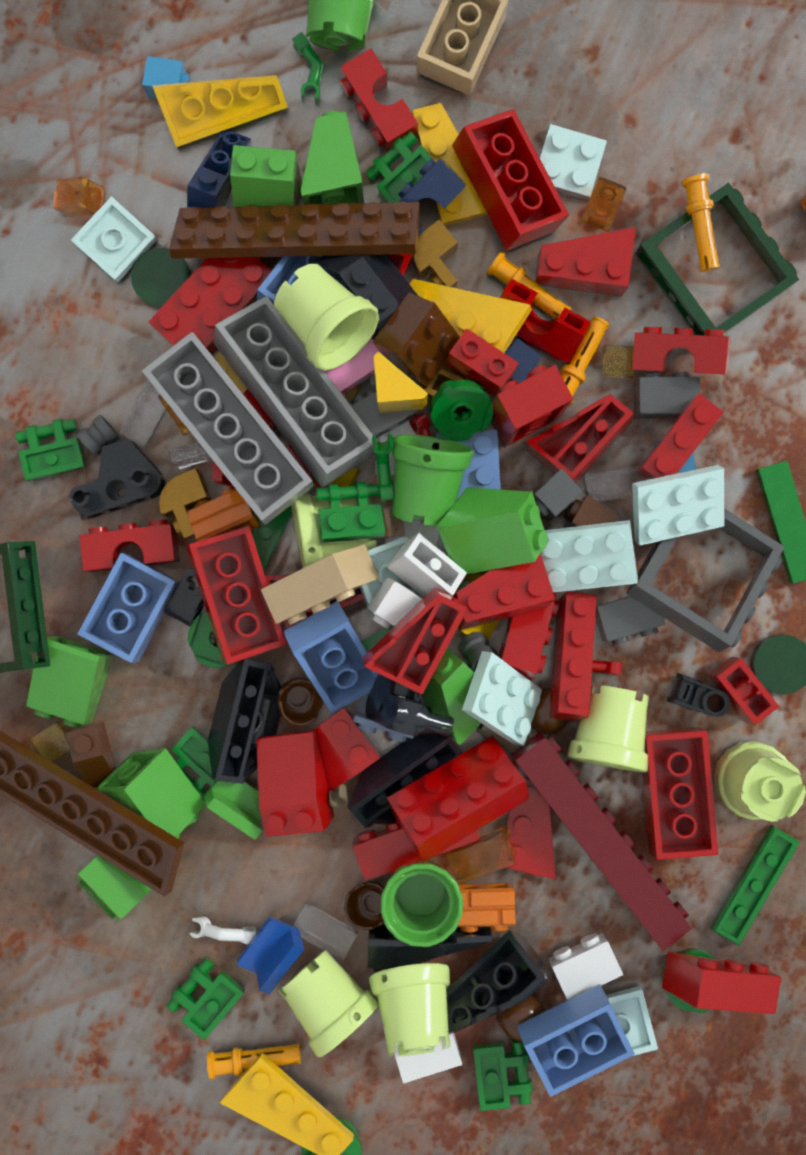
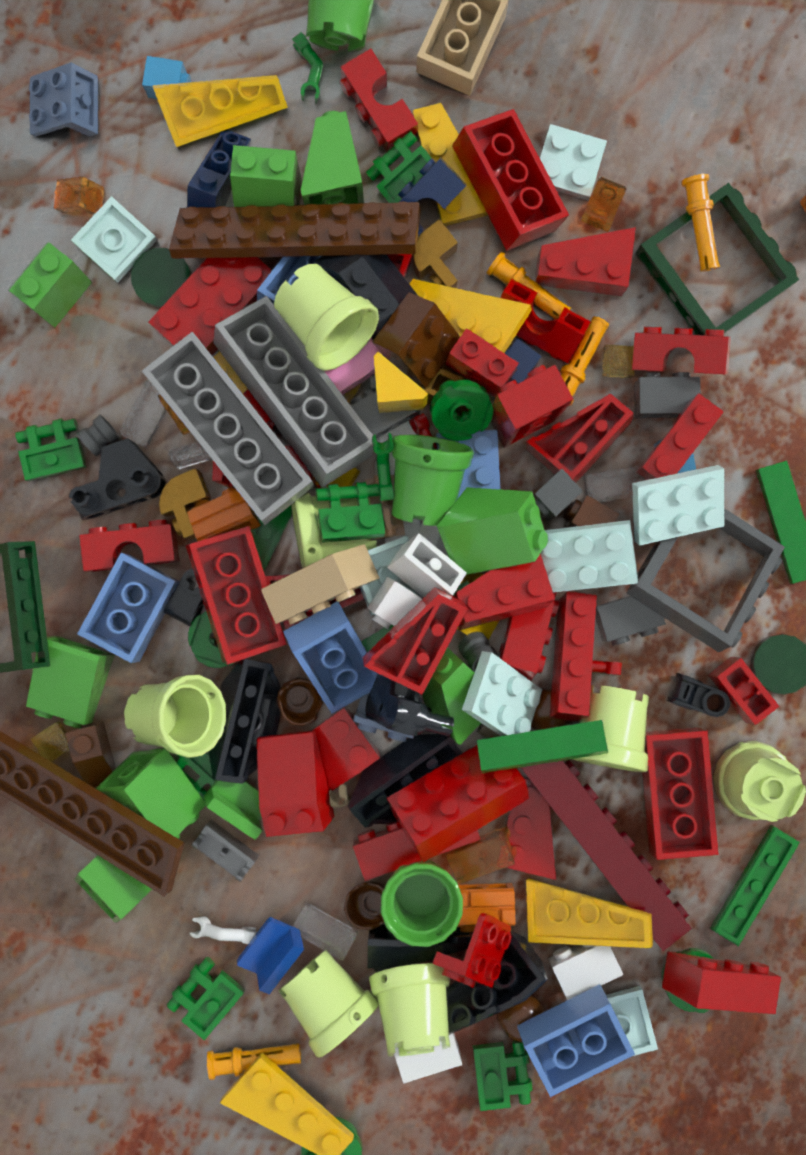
(50, 284): none -> bright green slope
(64, 99): none -> sand blue bracket
(178, 715): none -> yellowish green piece
(225, 850): none -> flat silver hinge
(483, 954): none -> red bracket
(542, 746): none -> green tile
(579, 919): none -> yellow wing

